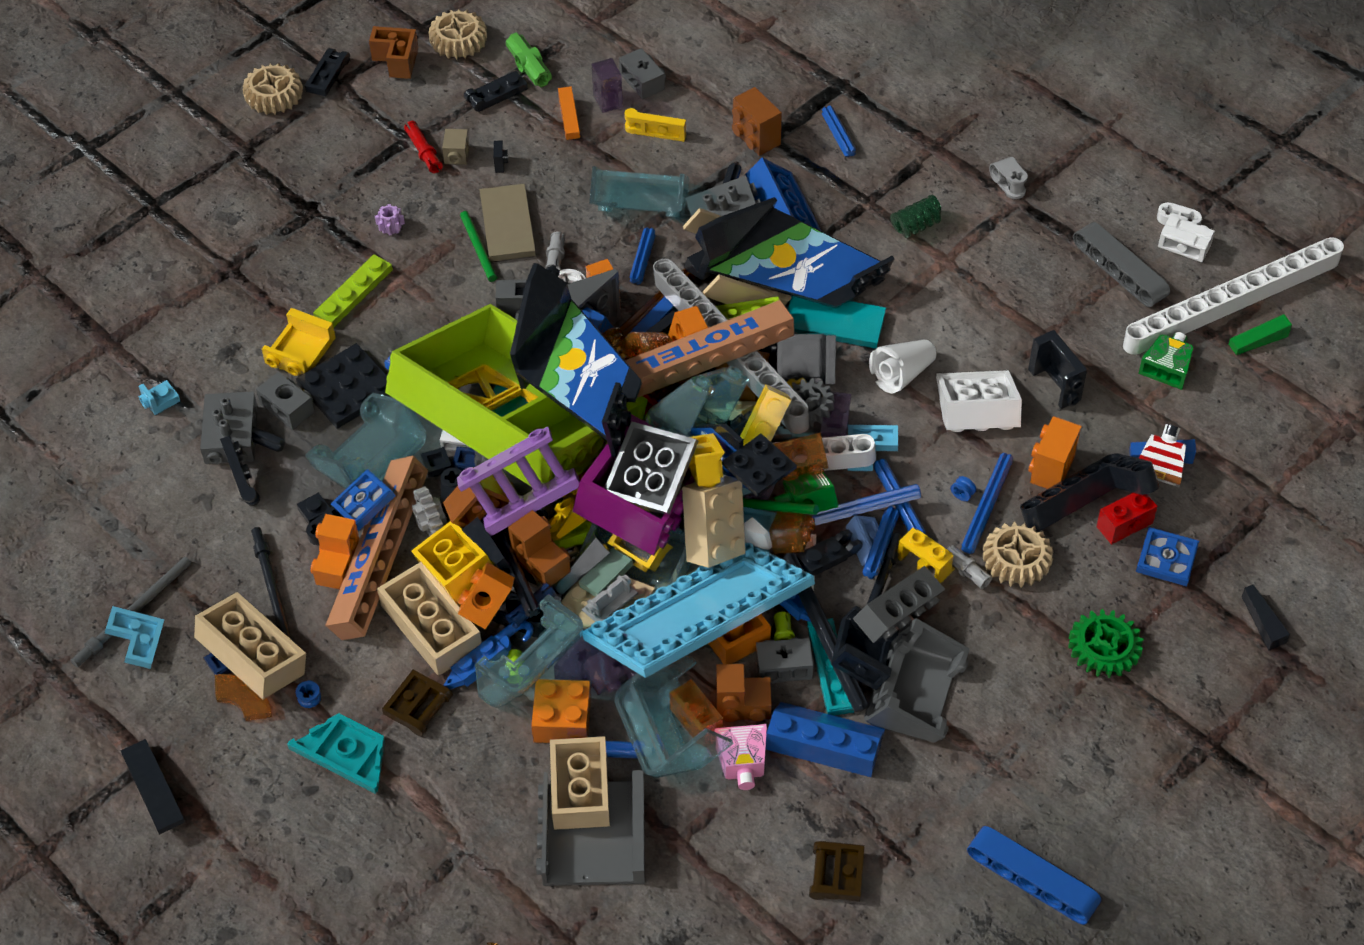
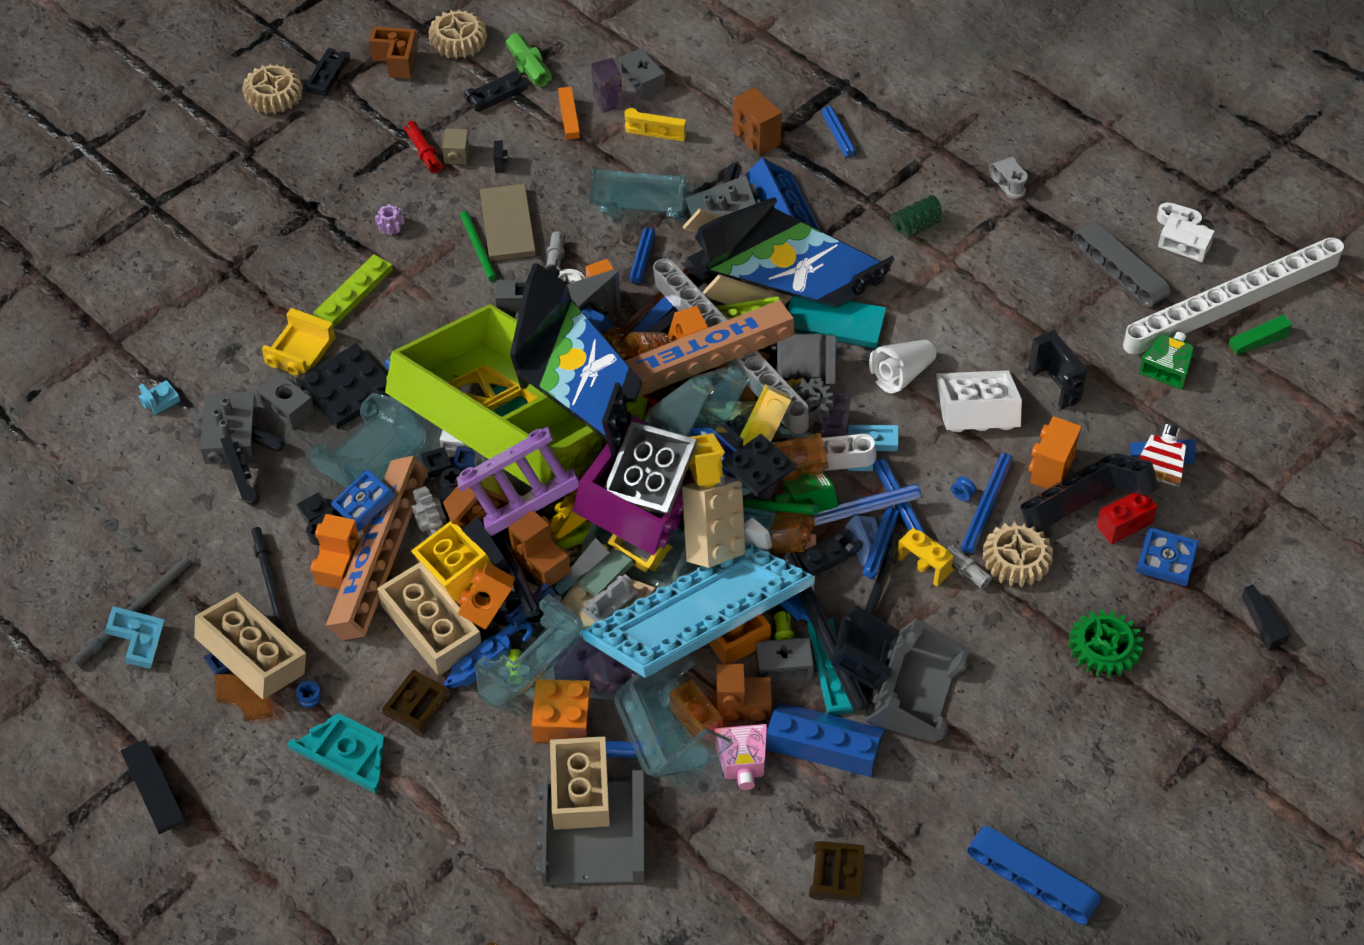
(899, 604): dark grey brick -> none

